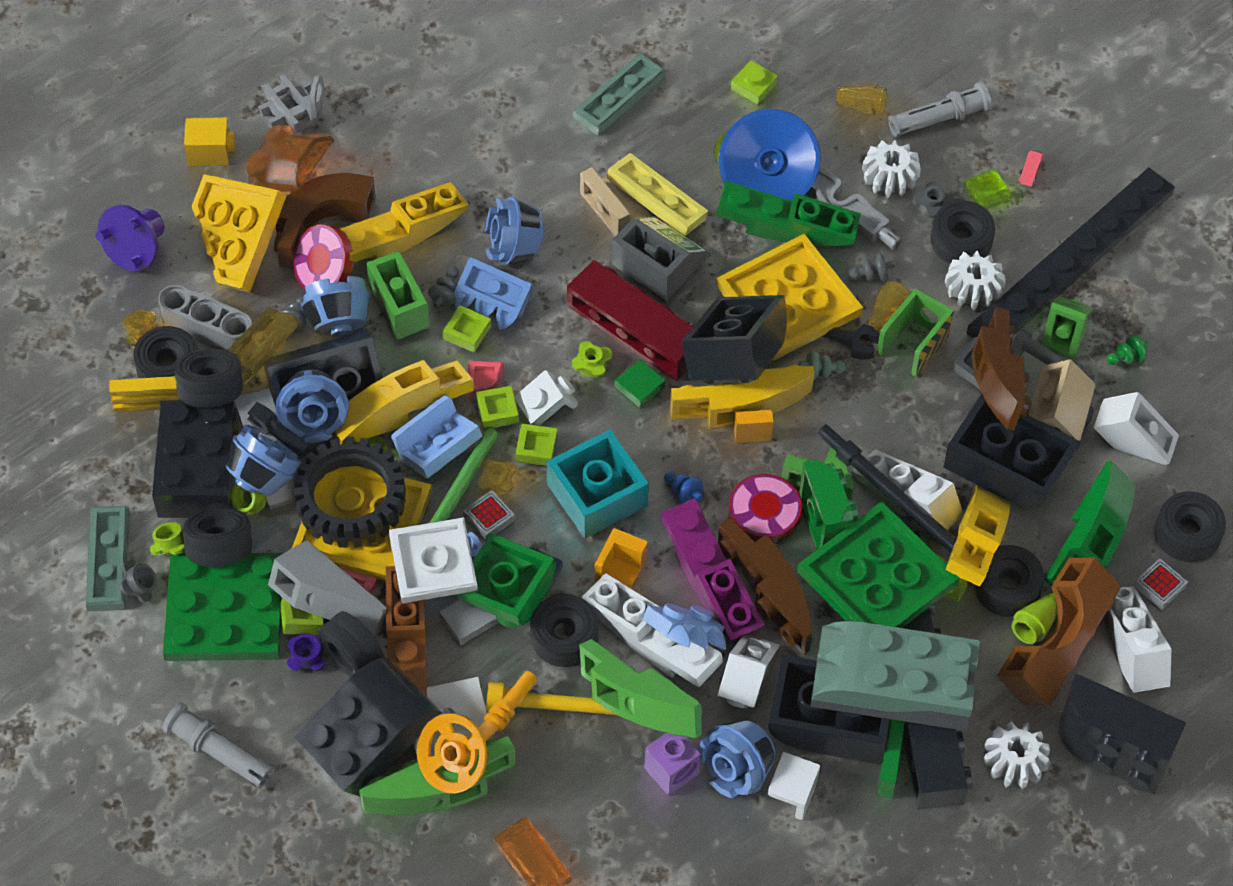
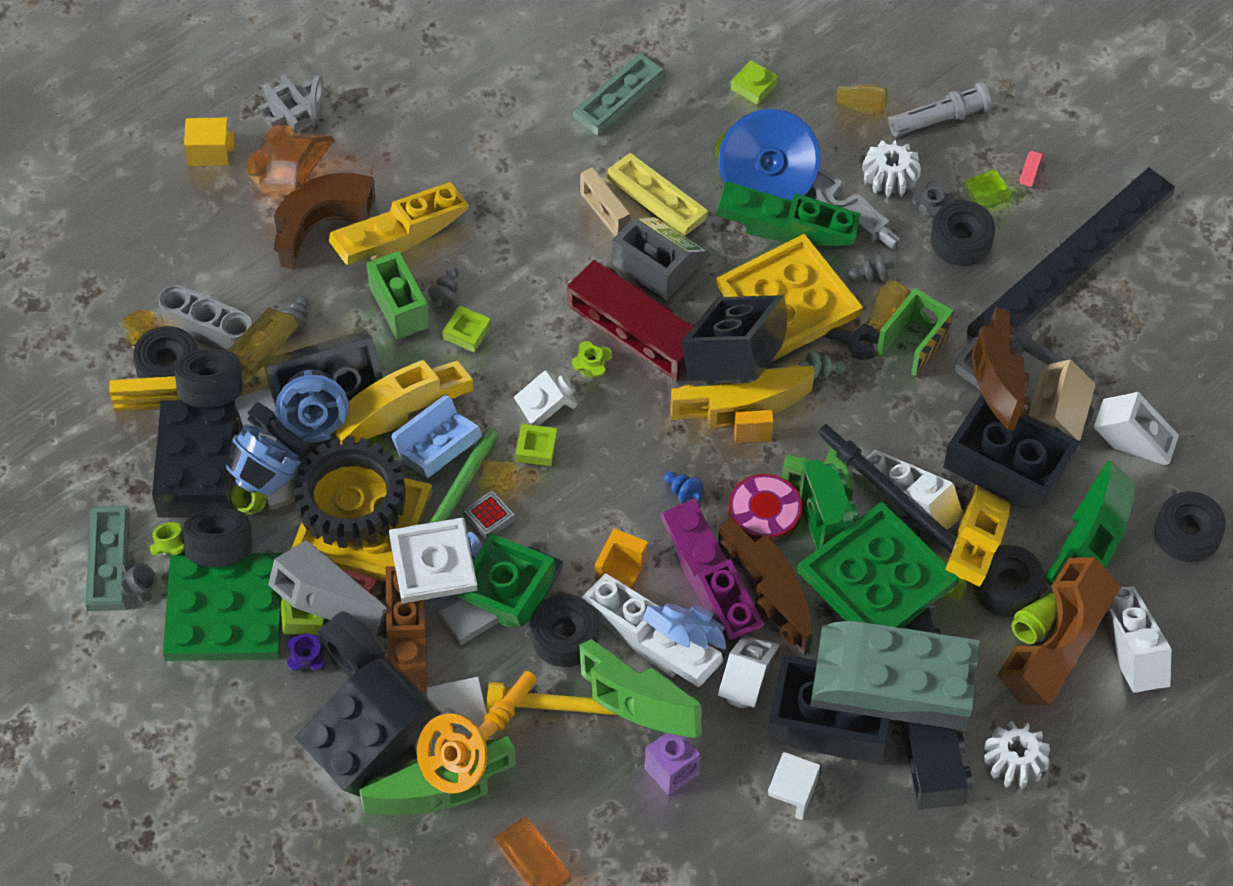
(130, 236): dark purple piece -> none
(204, 737): light grey pin -> none
(236, 227): yellow plate -> none
(322, 254): tile -> none
(336, 306): medium blue cone -> none
(485, 375): coral tile -> none
(493, 289): medium blue plate -> none
(497, 407): lime plate -> none
(514, 231): medium blue cone -> none
(597, 483): teal brick -> none
(640, 383): green tile -> none
(737, 757): medium blue cone -> none
(890, 759): green tile -> none
(975, 280): white gear -> none
(1066, 326): bright green slope -> none
(1118, 734): black brick -> none
(1132, 350): green hair -> none
(1160, 584): tile -> none

